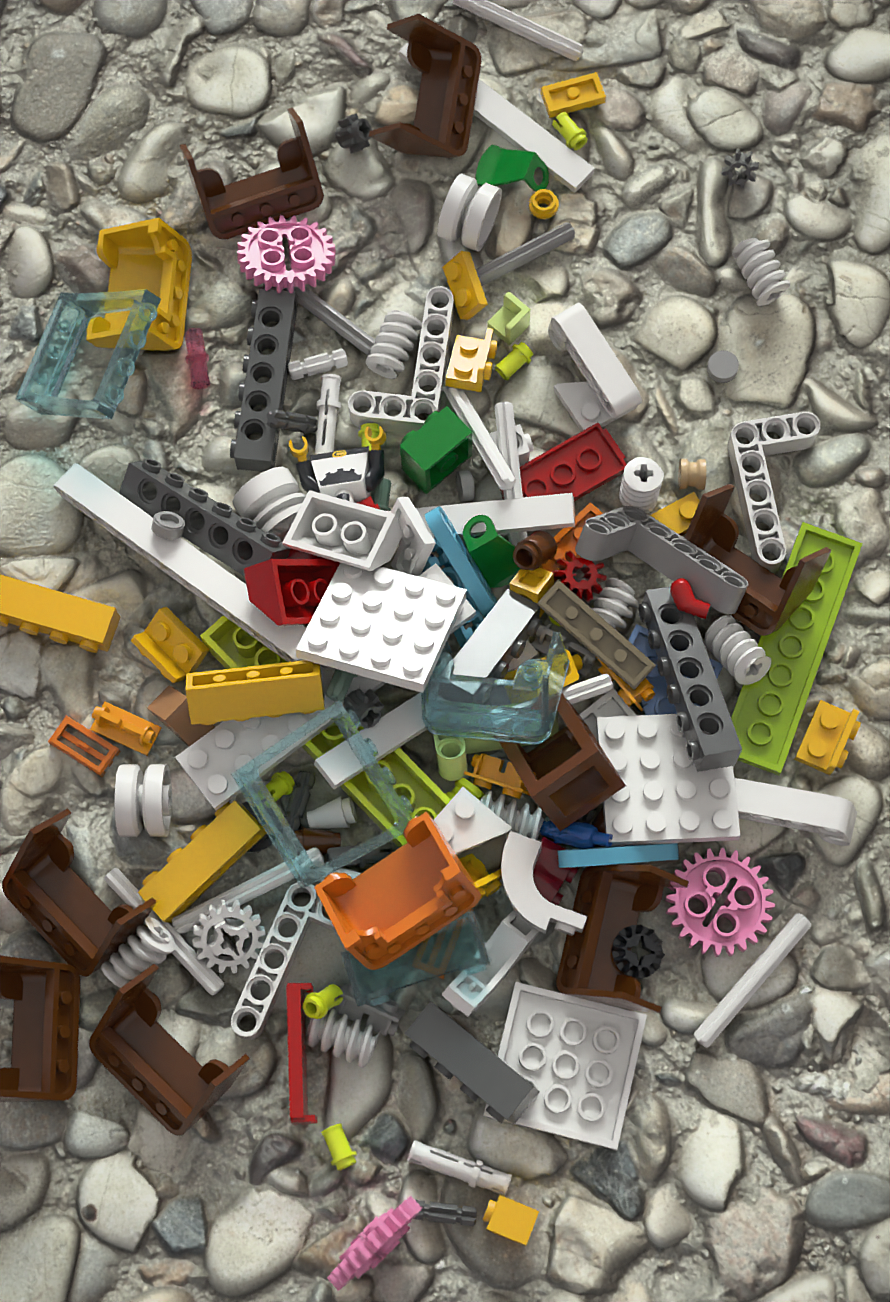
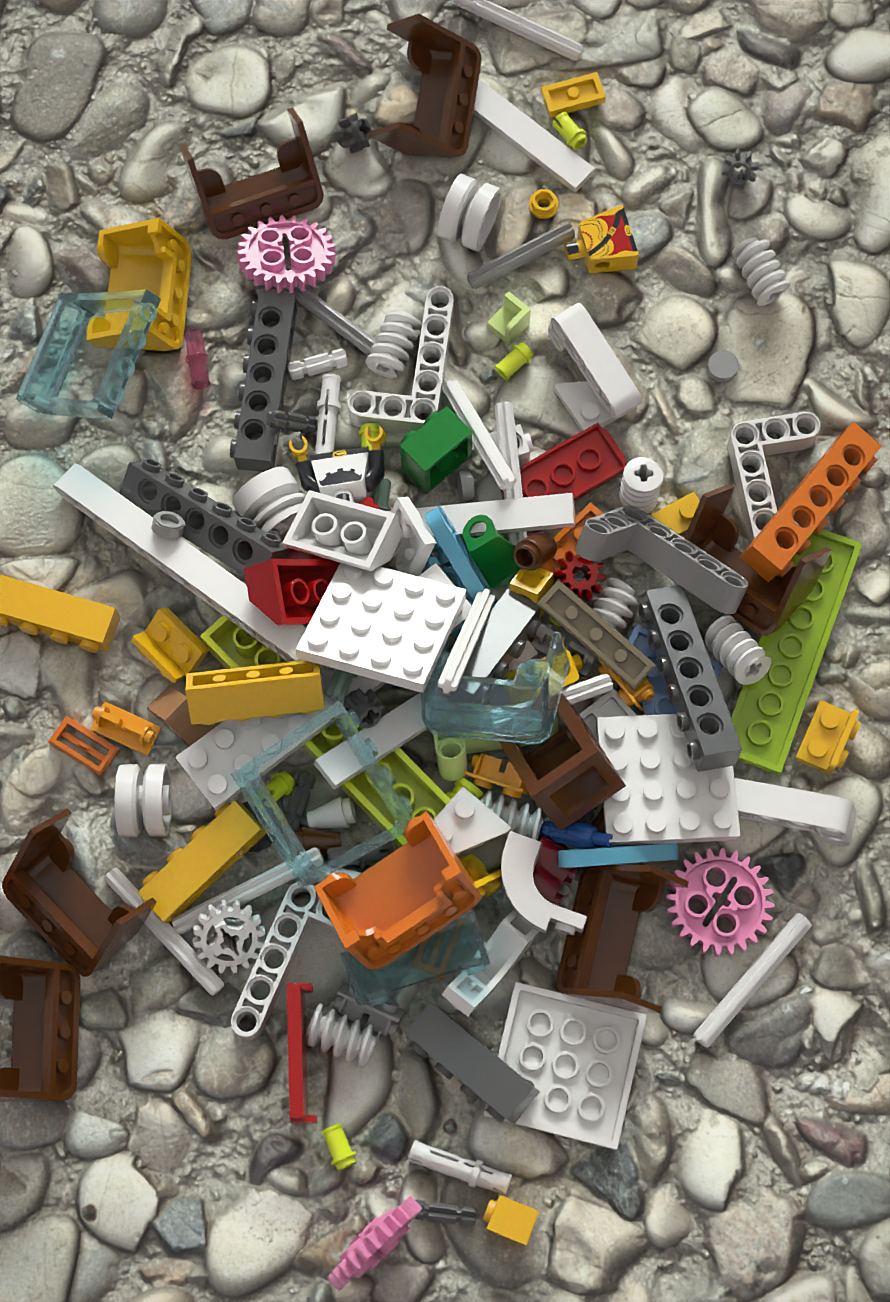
(144, 951): white piece -> none
(154, 1063): reddish brown windscreen -> none
(317, 1004): neon yellow pin -> none
(465, 285): yellow plate -> none
(466, 641): none -> white axle
(470, 362): bracket -> none
(506, 166): green piece -> none
(605, 243): none -> torso
(627, 961): black gear -> none
(685, 600): red arm -> none
(692, 474): tan wheel -> none
(841, 465): none -> orange brick

